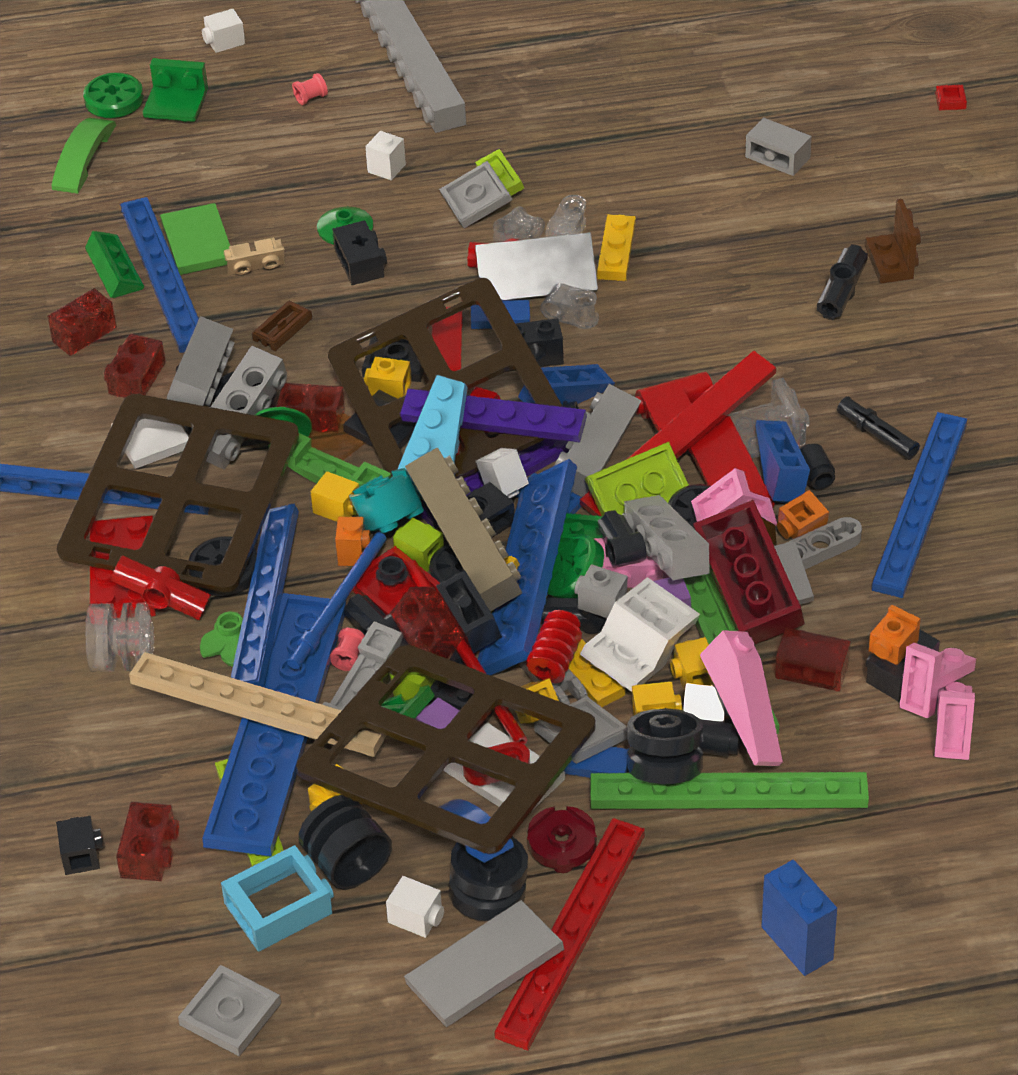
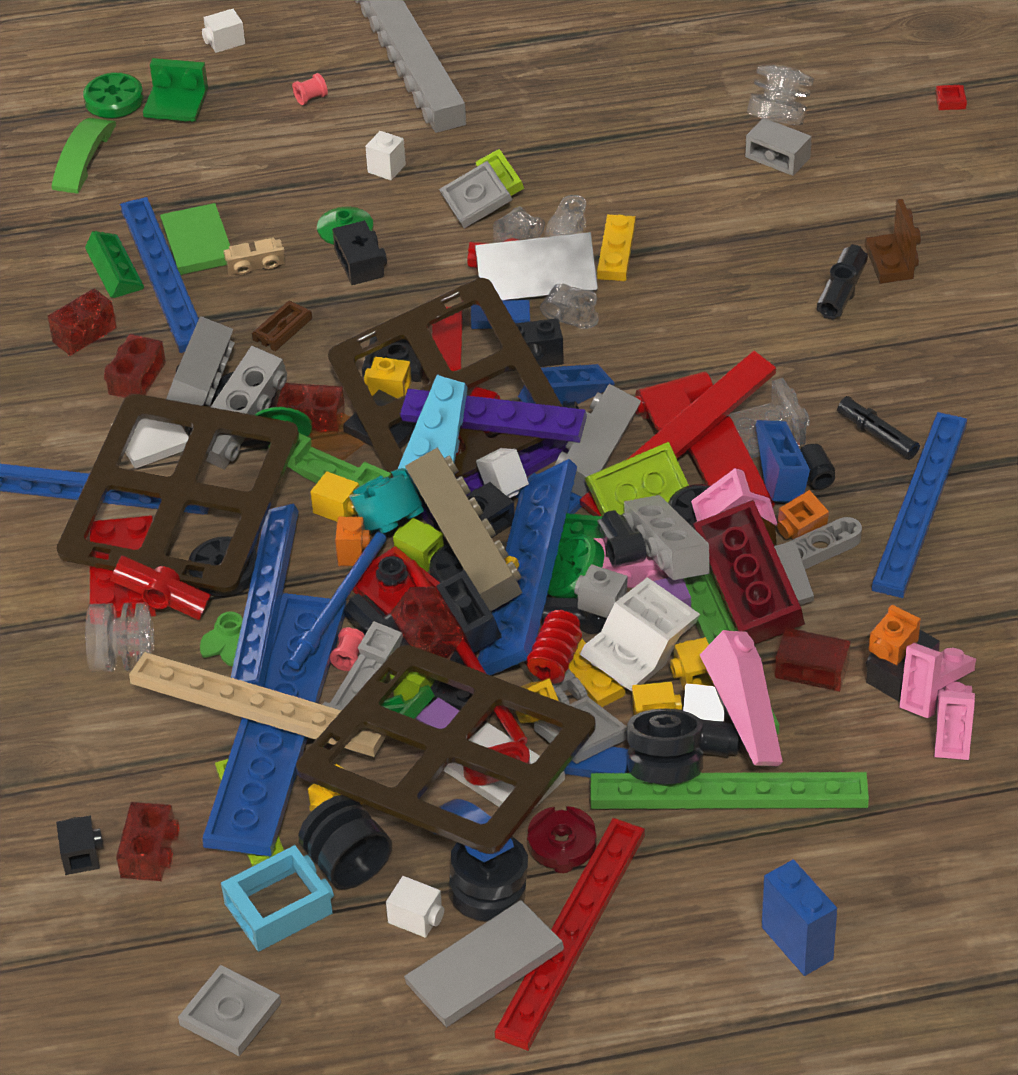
(780, 94): none -> clear wheel

